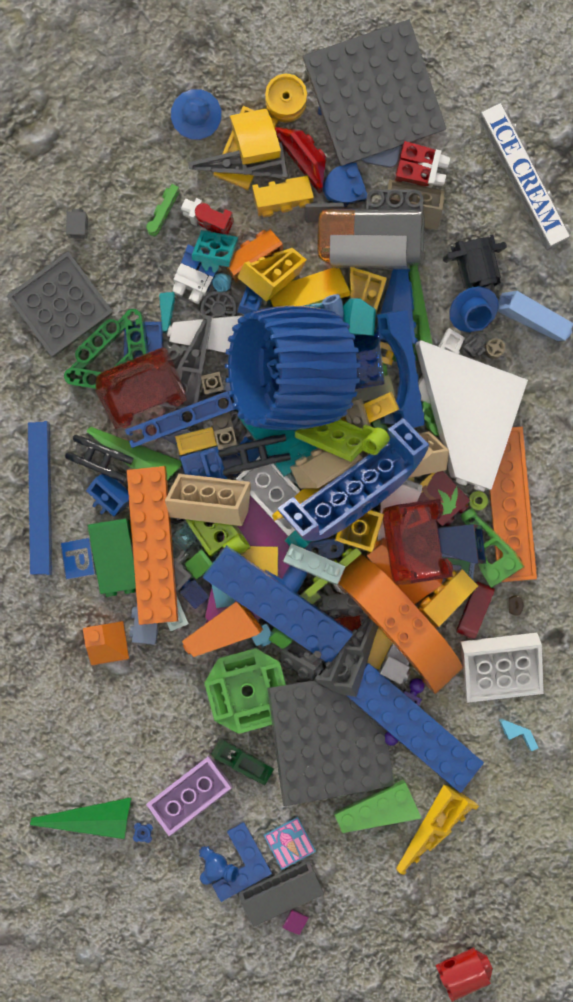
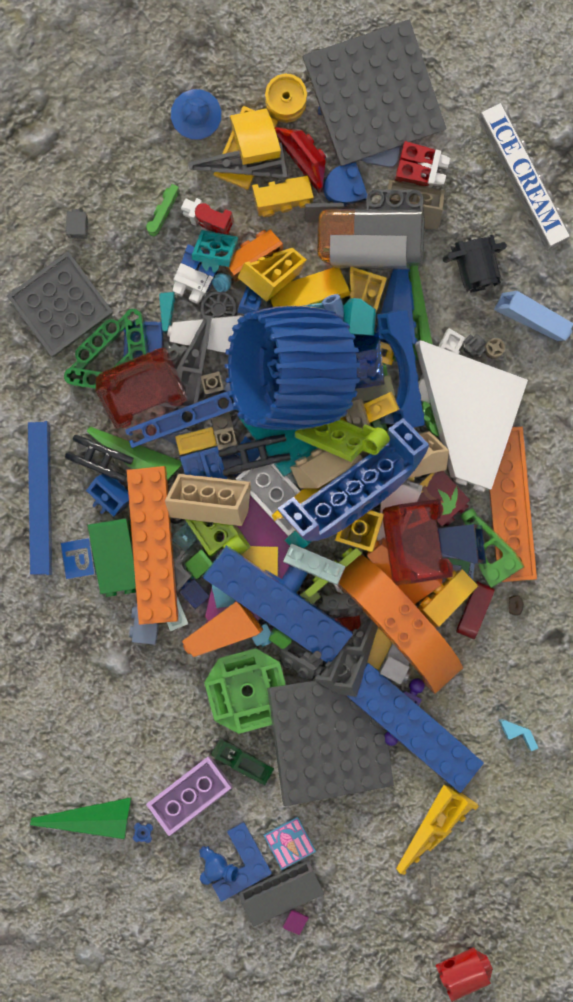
(106, 643): orange slope -> none
(324, 548): blue plate -> none
(381, 808): bright green wedge -> none
(473, 309): blue helmet -> none
(474, 505): lime plate -> none
(502, 667): white slope -> none

